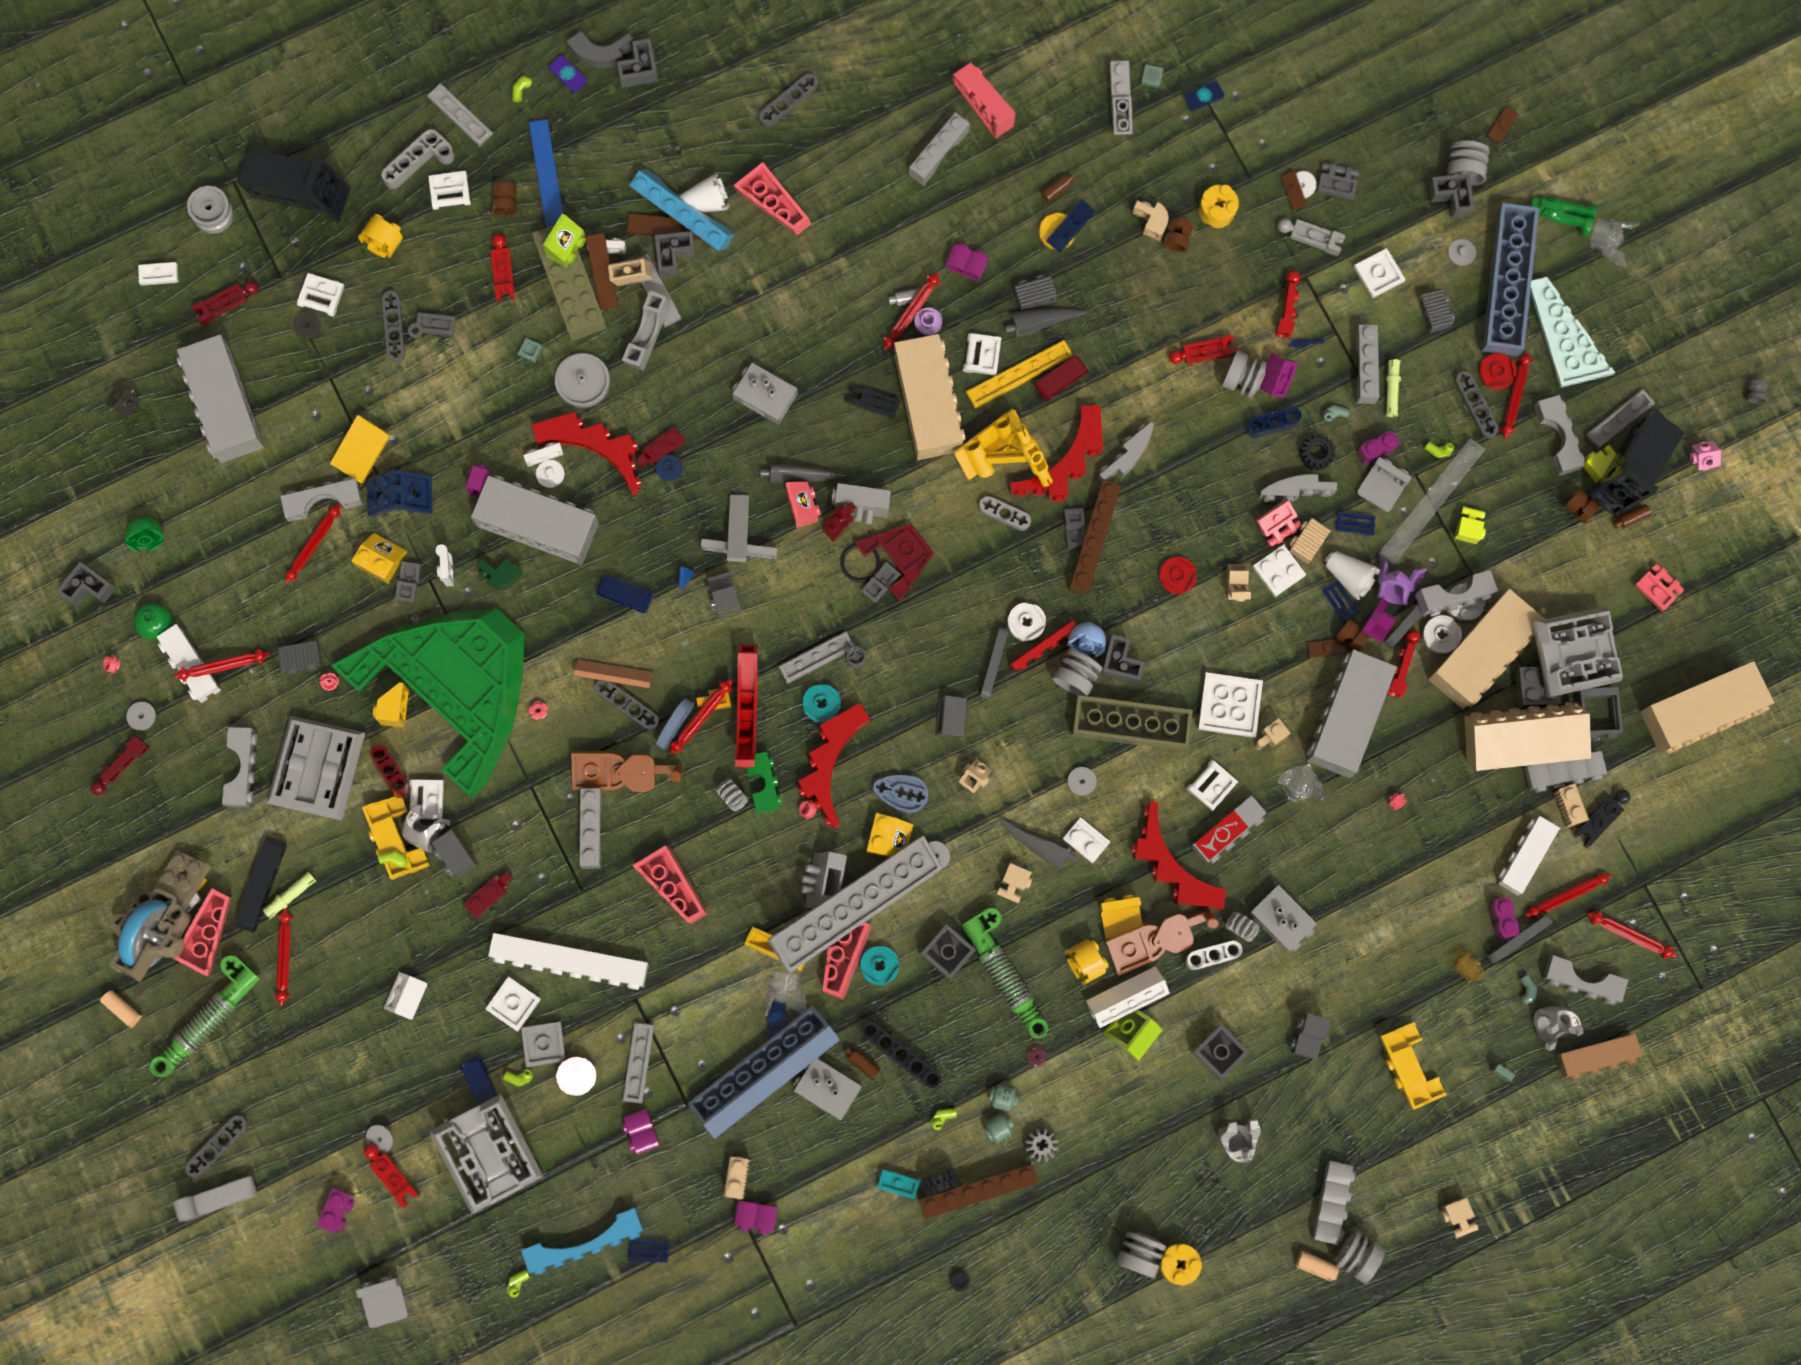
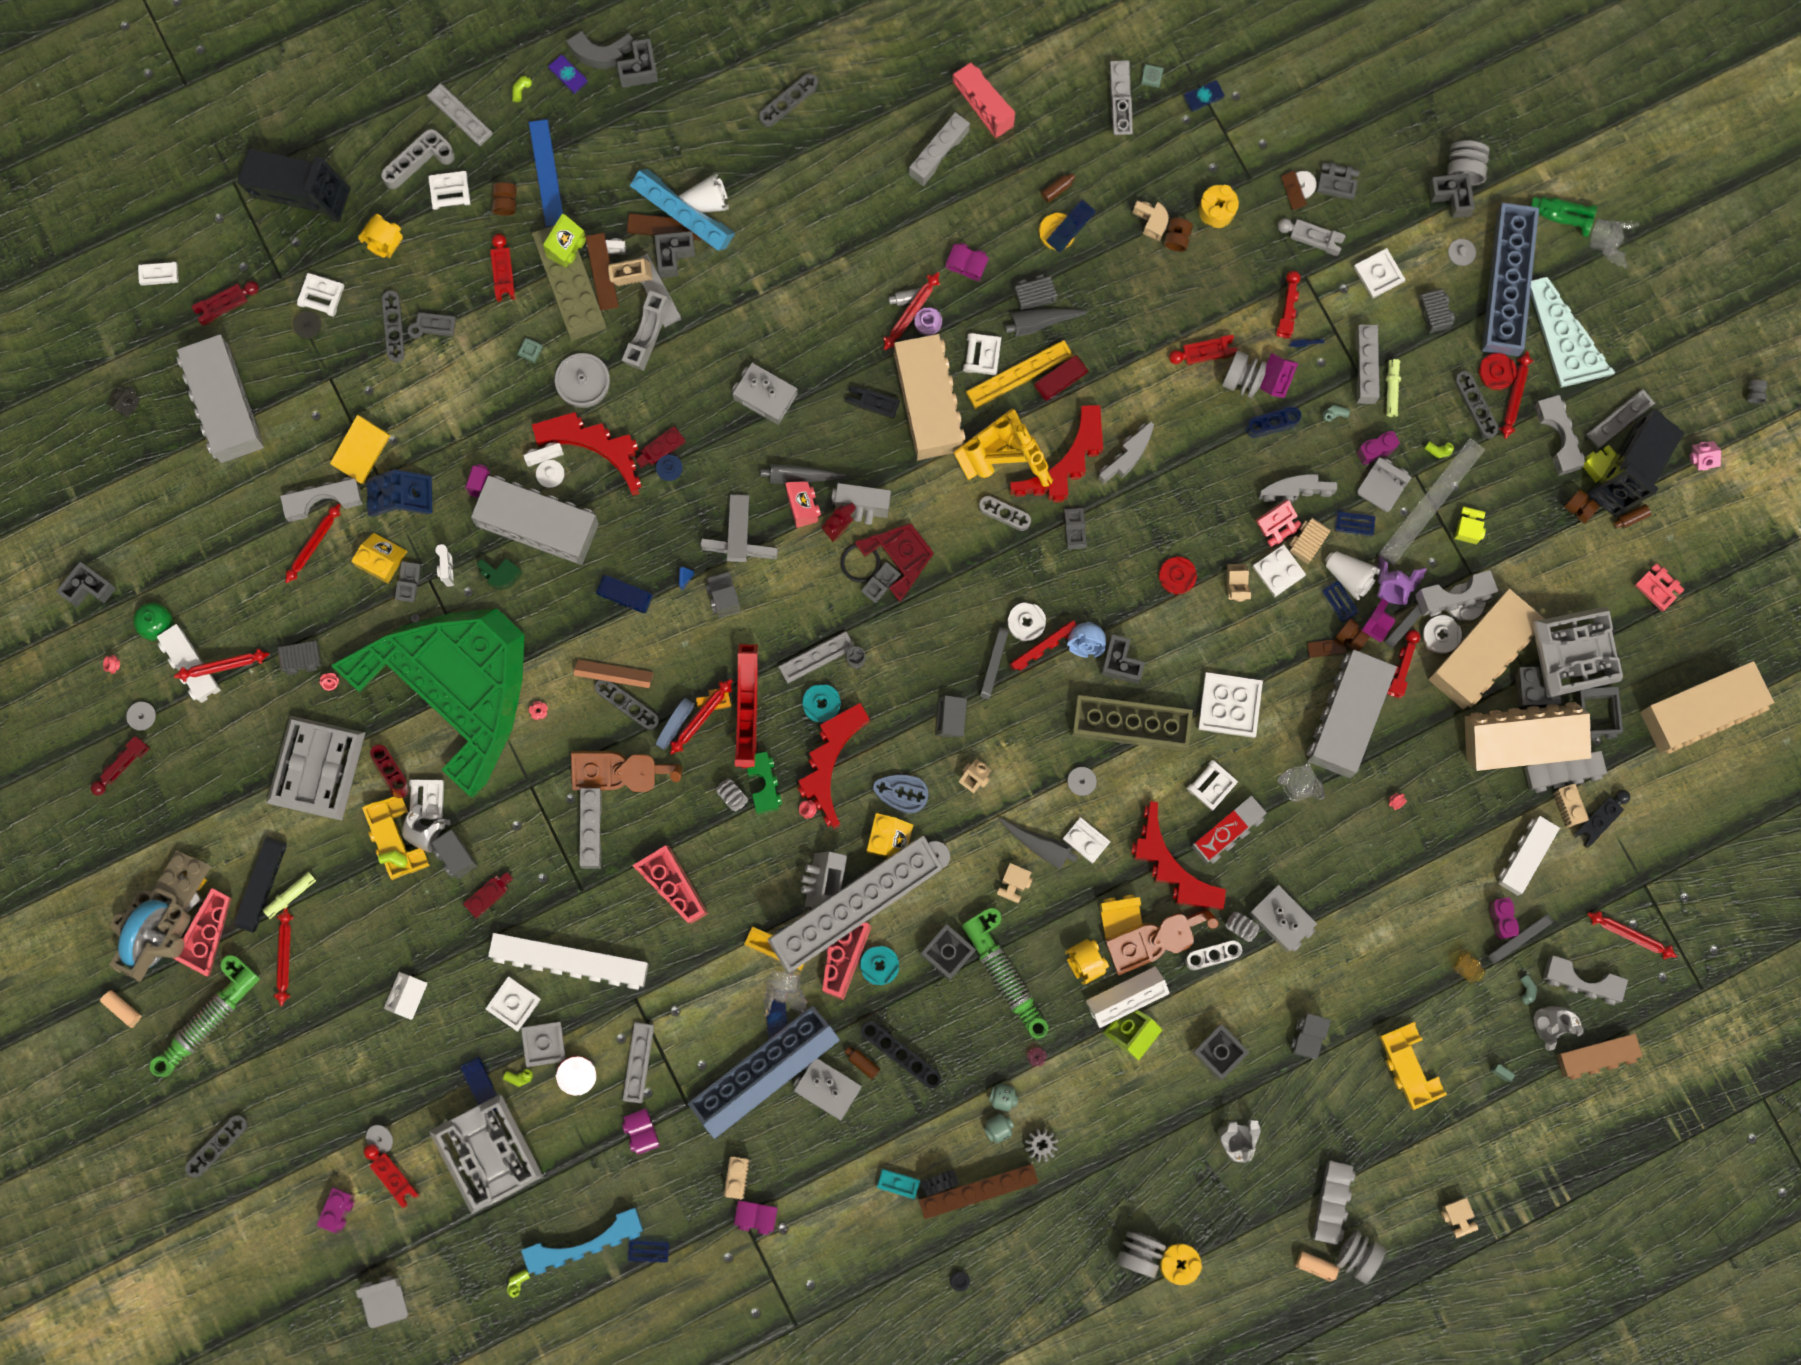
(143, 533): green cylinder -> none
(210, 209): light grey wheel -> none
(215, 1199): light grey beam -> none
(238, 791): light grey arch -> none
(392, 706): yellow slope -> none
(770, 196): coral wedge -> none
(940, 1117): lime arm -> none
(1078, 670): light grey wheel -> none
(1095, 538): reddish brown arch -> none
(1273, 735): tan brick -> none
(1317, 441): black tyre -> none
(1502, 125): reddish brown piece -> none
(1568, 895): red wheel -> none

